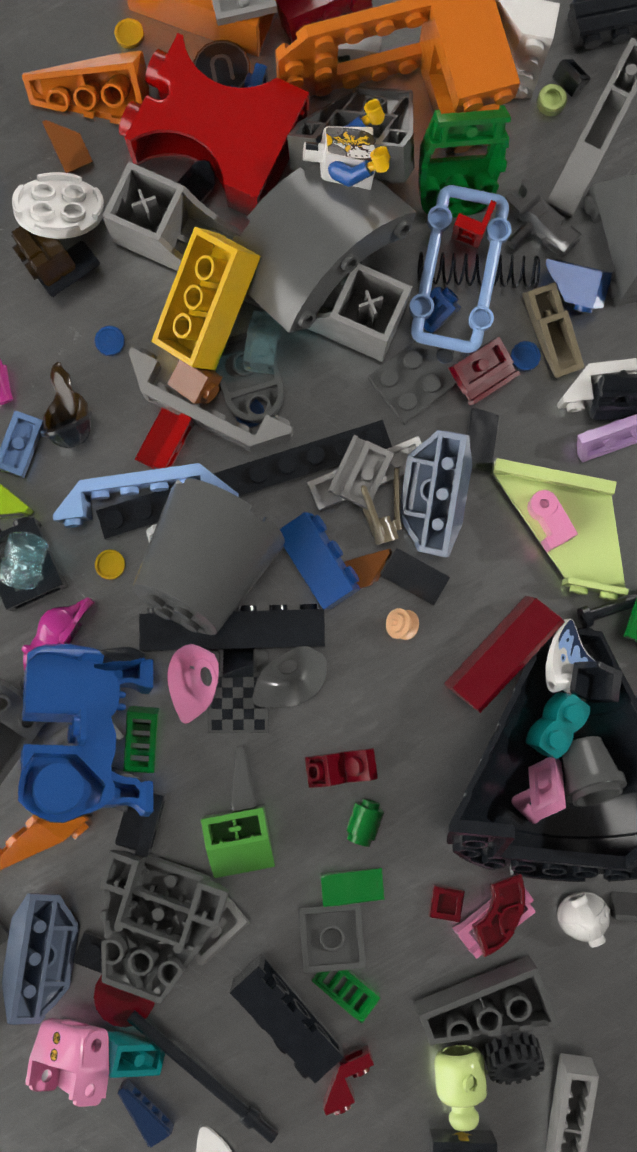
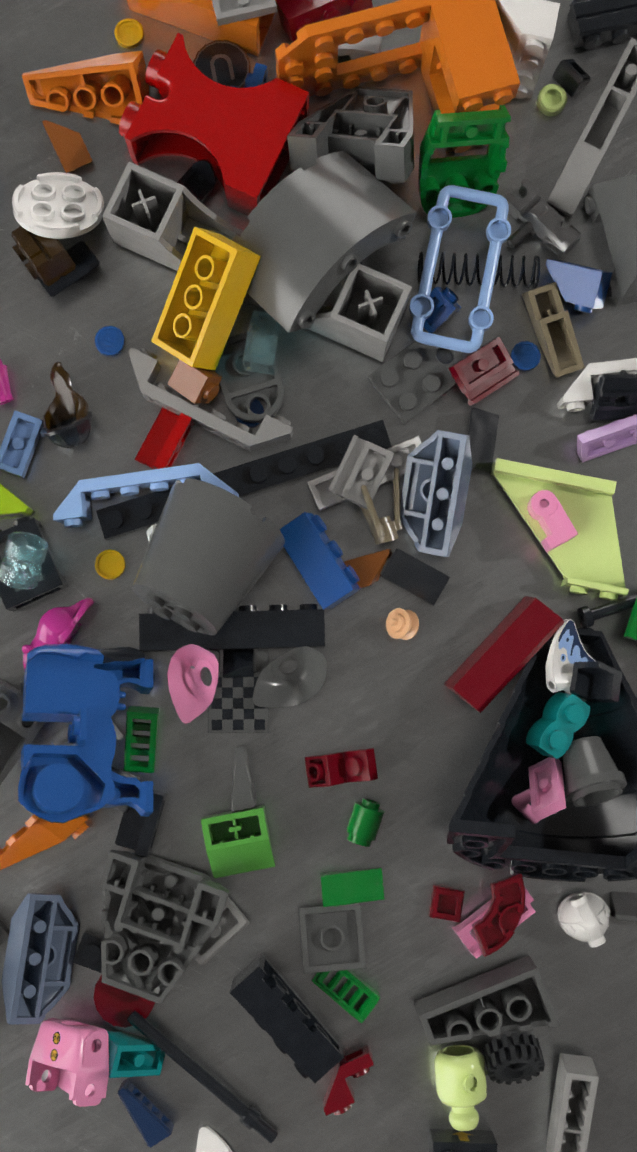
(349, 151): torso -> none
(470, 230): red panel -> none

